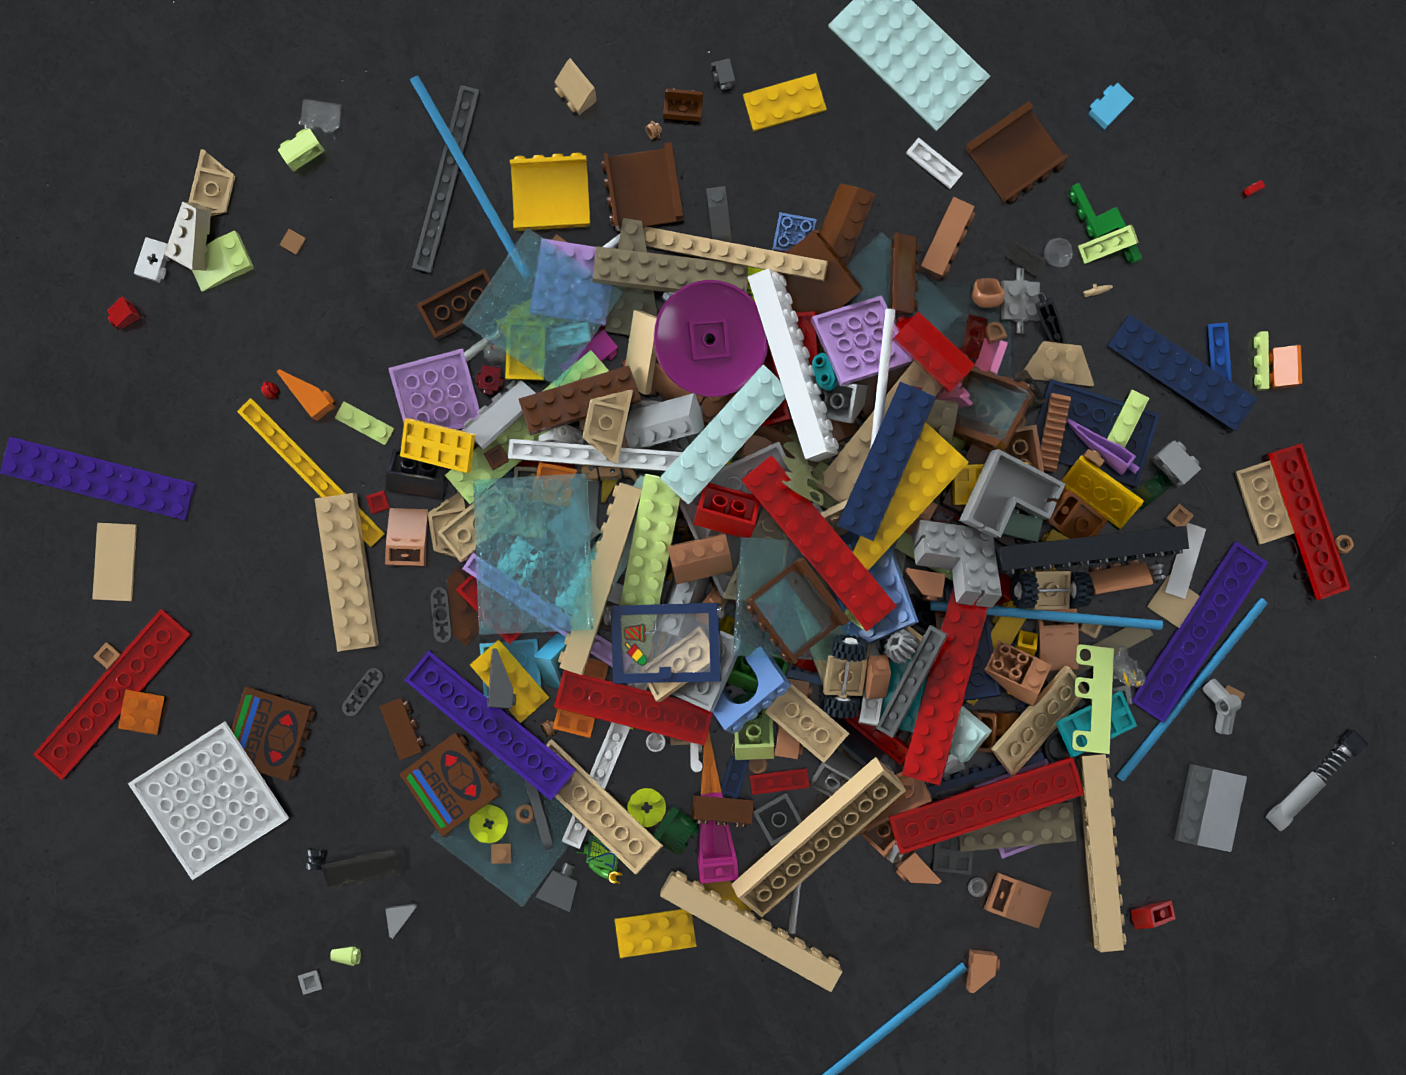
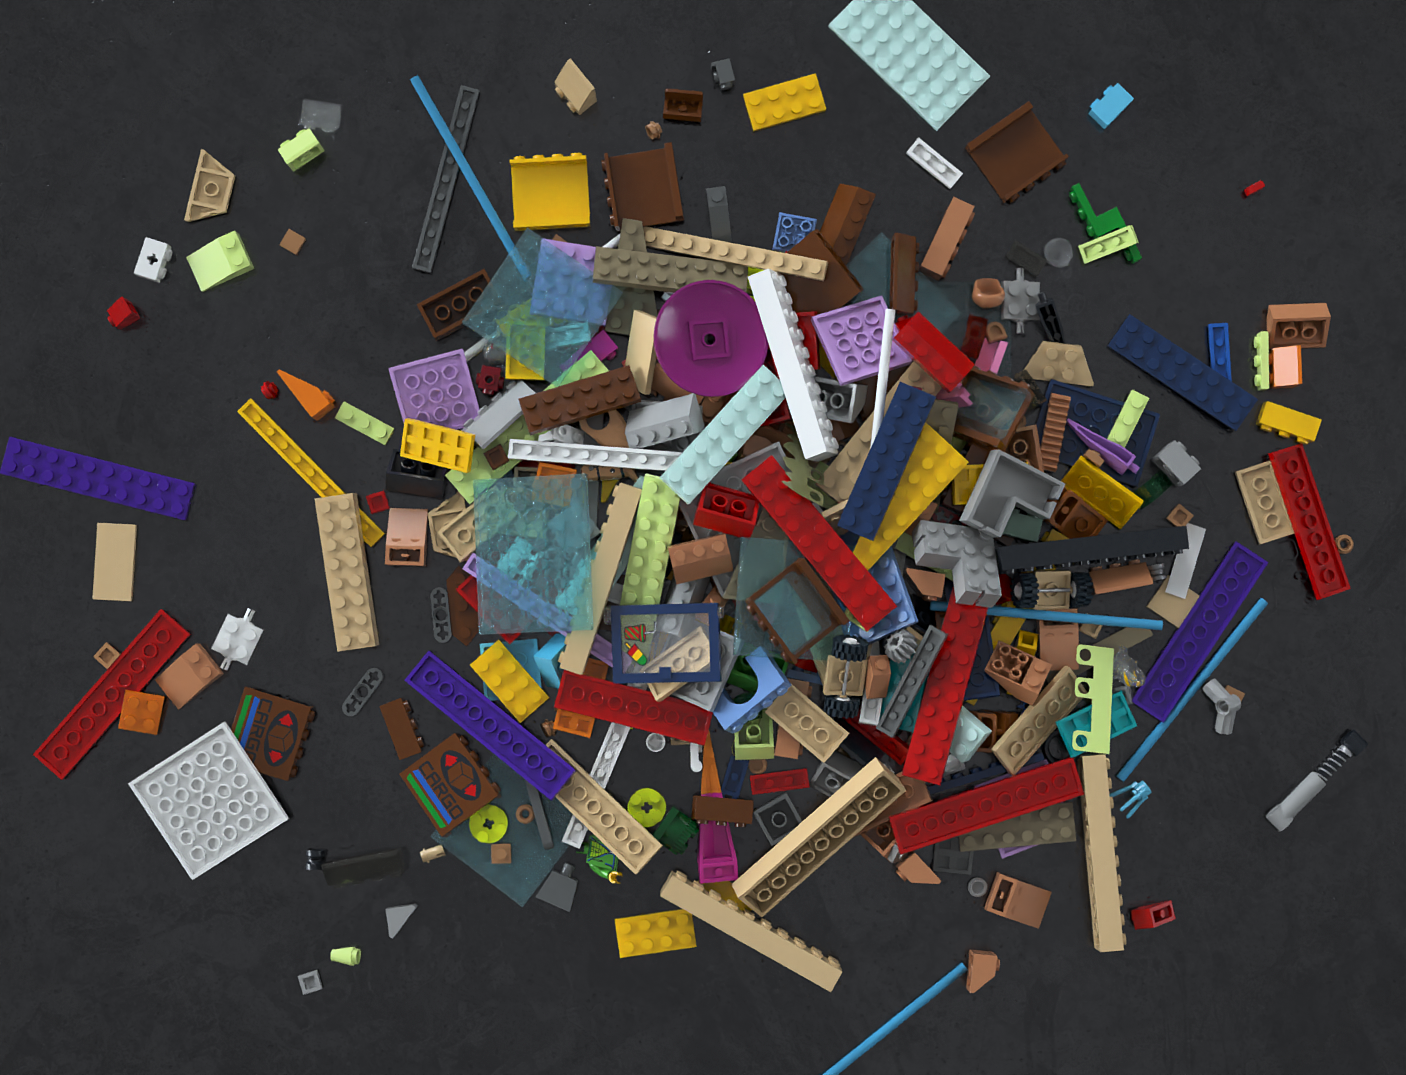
(189, 236): wedge -> none
(189, 675): none -> nougat slope
(237, 639): none -> white plate
(432, 853): none -> tan pin
(500, 688): dark grey slope -> none
(607, 423): tan wing -> none
(794, 909): light grey bar -> none
(824, 370): teal plate -> none
(1097, 290): tan helmet -> none
(1139, 792): none -> medium azure plant
(1210, 808): slope -> none
(1288, 422): none -> yellow brick
(1298, 325): none -> nougat slope

